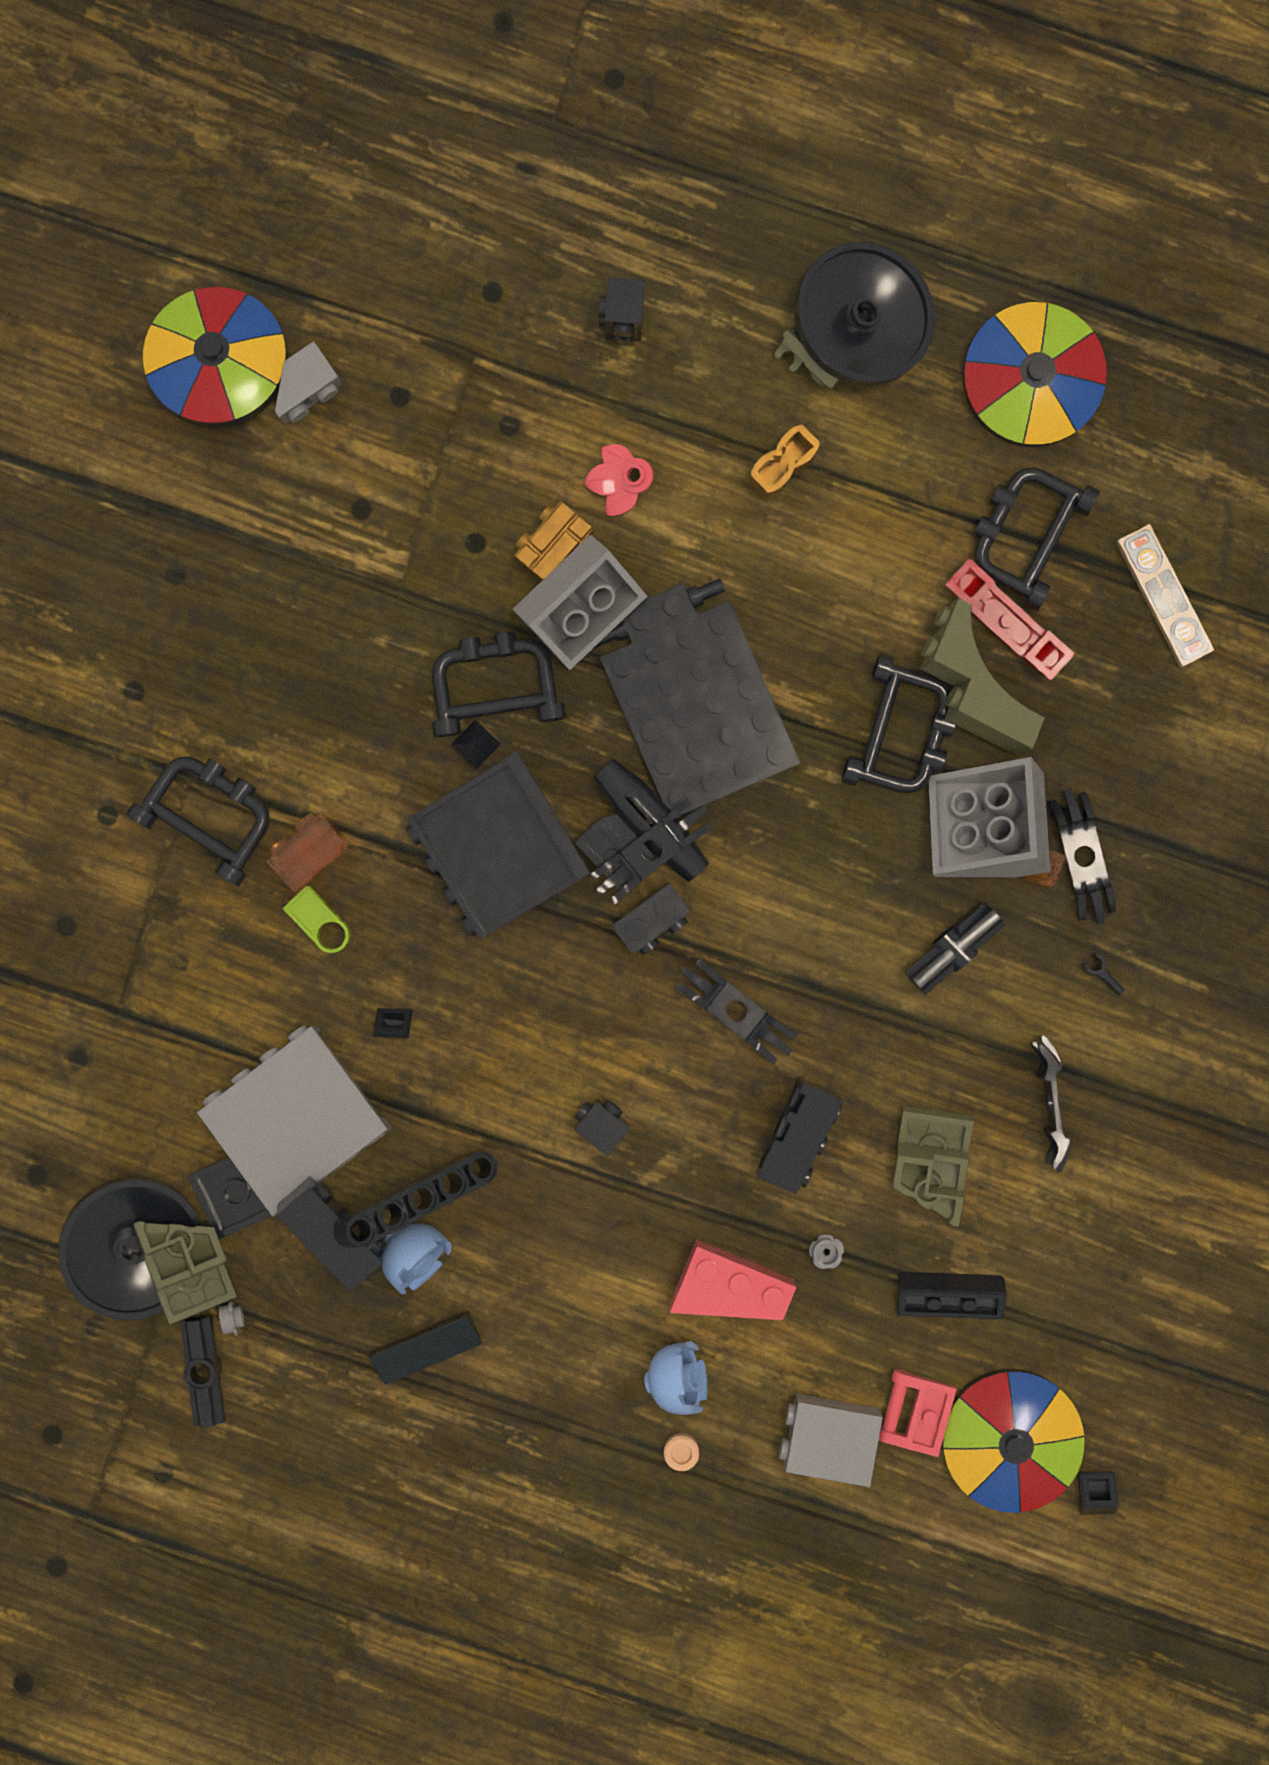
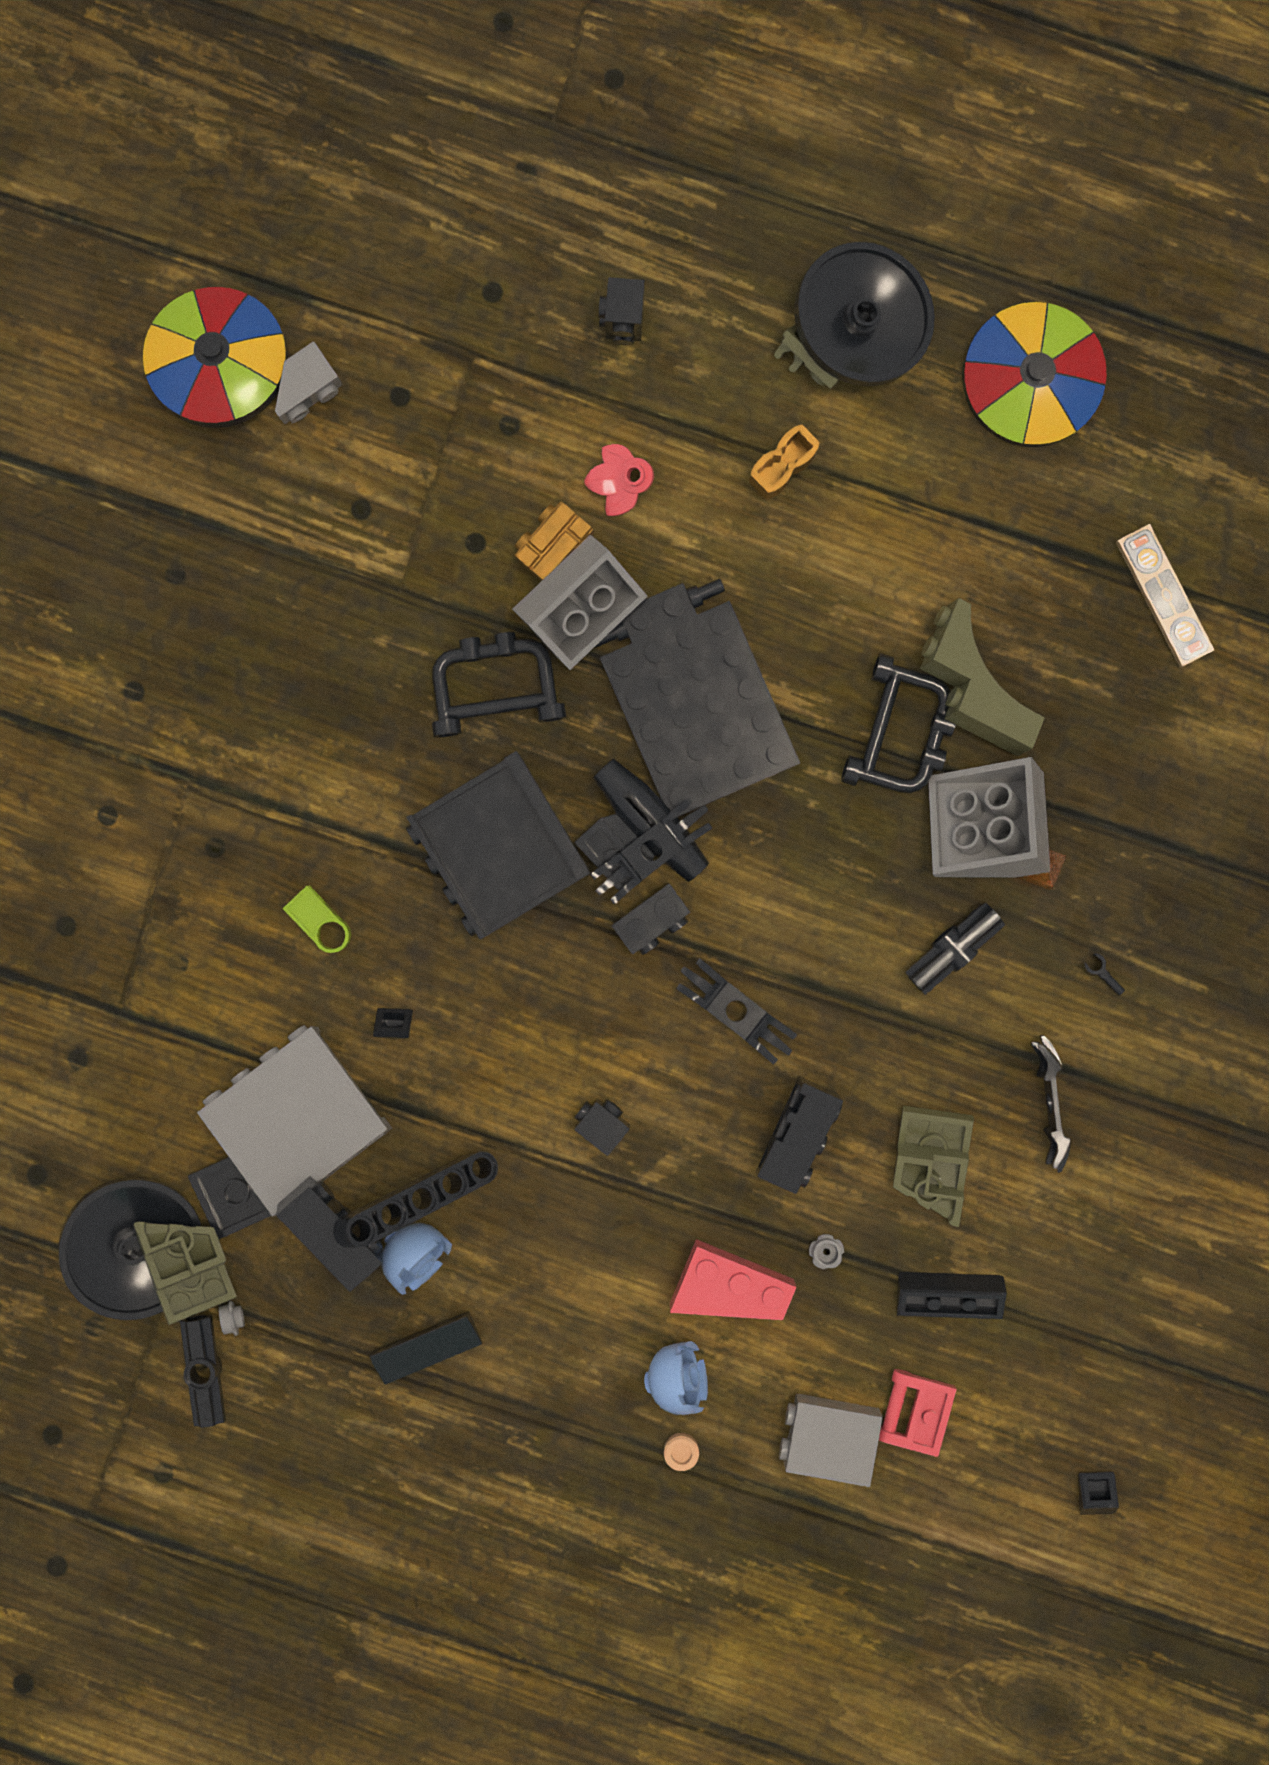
(212, 773): black bar -> none
(307, 852): clear orange brick -> none
(476, 744): black slope -> none
(1003, 499): black bar -> none
(1008, 621): slope -> none
(1013, 1440): dish -> none
(1078, 835): black piece -> none

